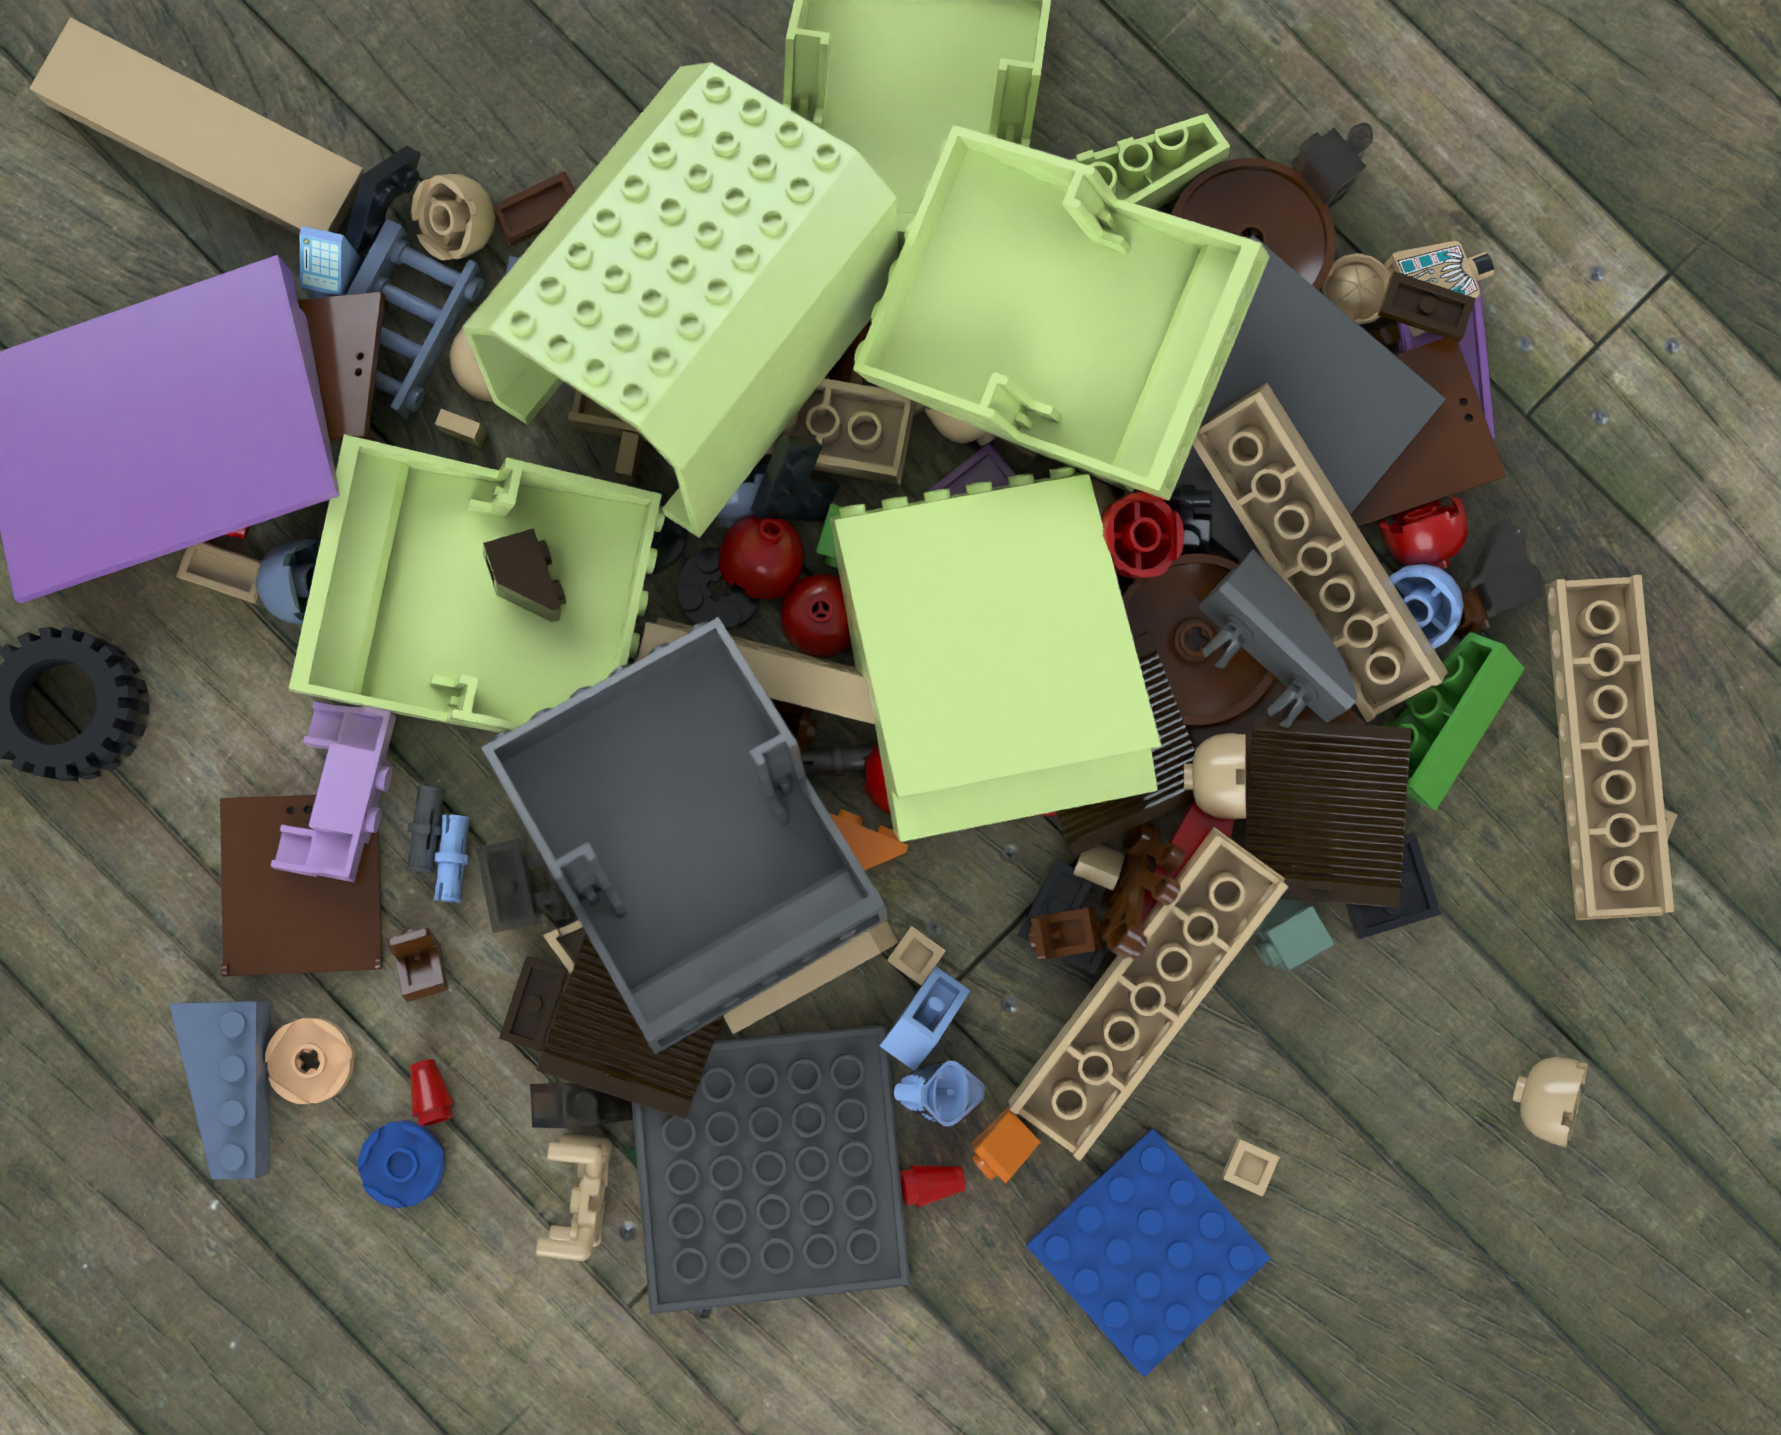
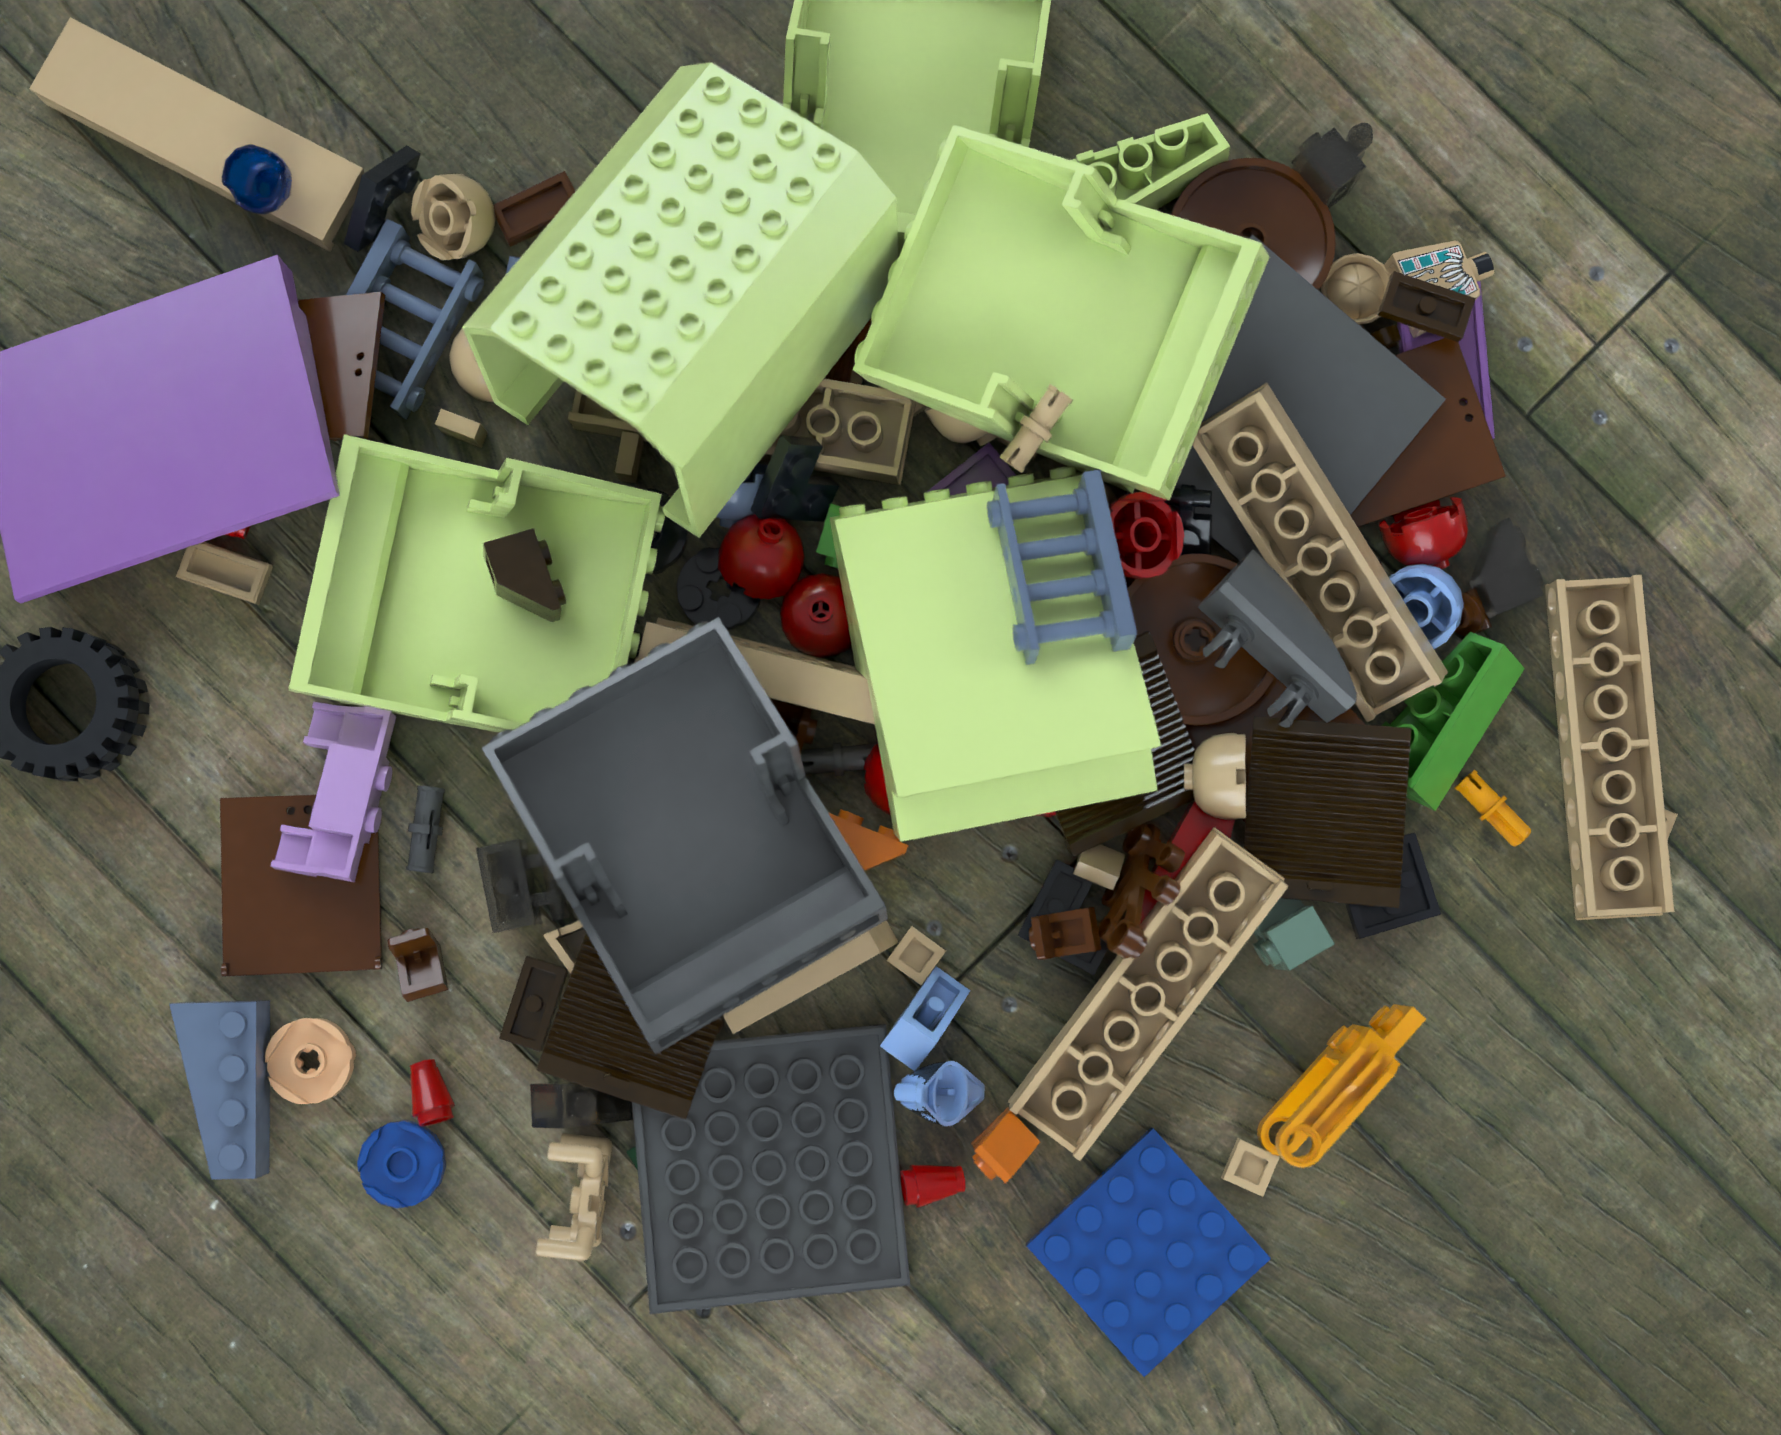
(257, 179): none -> clear blue hair
(286, 578): sand blue cylinder -> none
(326, 263): slope -> none
(451, 858): light blue pin -> none
(1036, 428): none -> tan pin
(1095, 540): none -> sand blue fence
(1339, 1085): none -> light orange plate
(1493, 808): none -> light orange axle
(1551, 1098): tan cylinder -> none

